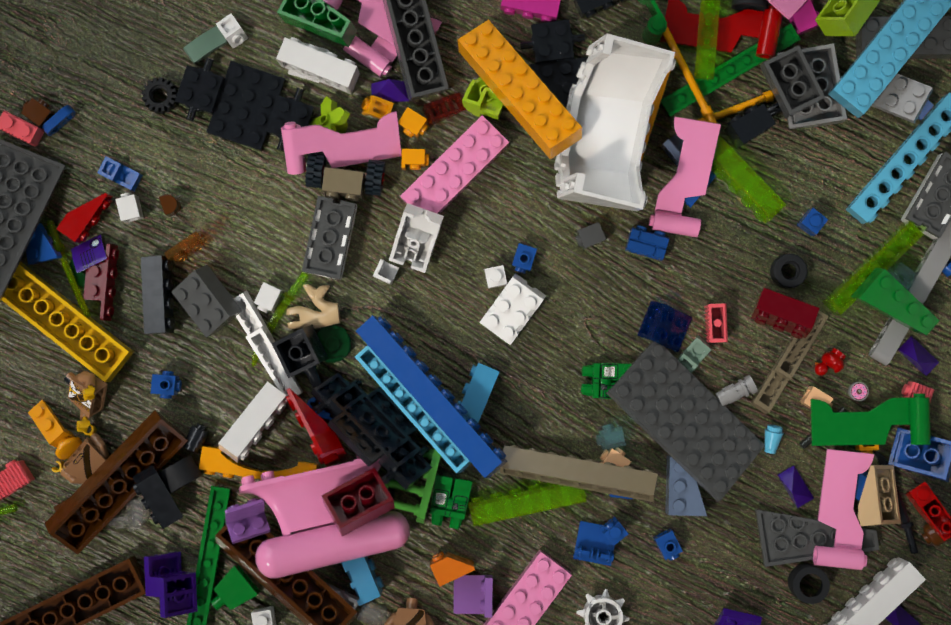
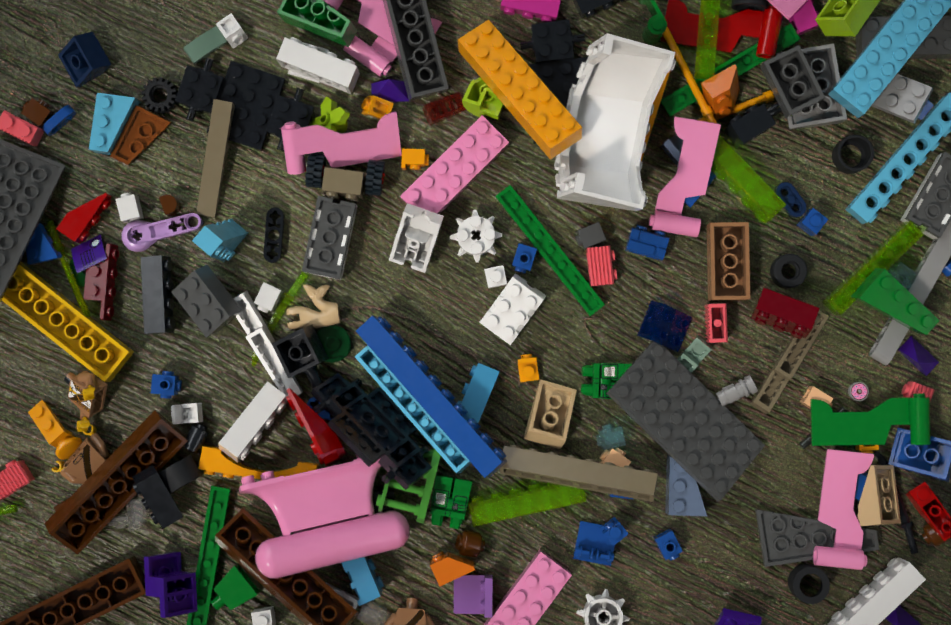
(84, 58): none -> dark blue slope
(109, 121): none -> medium azure wedge
(119, 173): blue slope -> none
(138, 134): none -> dark orange wing
(155, 231): none -> lavender beam
(182, 249): clear orange plate -> none
(187, 413): none -> white bracket
(215, 157): none -> dark tan slope
(220, 239): none -> medium azure wedge
(246, 520): medium lavender bracket -> none
(280, 221): none -> black beam
(358, 501): dark red brick -> none
(385, 272): white panel -> none
(413, 123): light orange brick -> none
(469, 543): none -> reddish brown head
(486, 231): none -> white brick
(528, 368): none -> light orange bracket
(549, 250): none -> green plate
(550, 414): none -> tan slope
(600, 266): none -> coral brick
(722, 91): none -> orange slope
(728, 261): none -> medium nougat brick
(773, 436): medium azure cone -> none
(792, 198): none -> dark blue plate
(795, 486): dark purple slope -> none
(832, 360): red animal -> none
(865, 147): none -> black piece

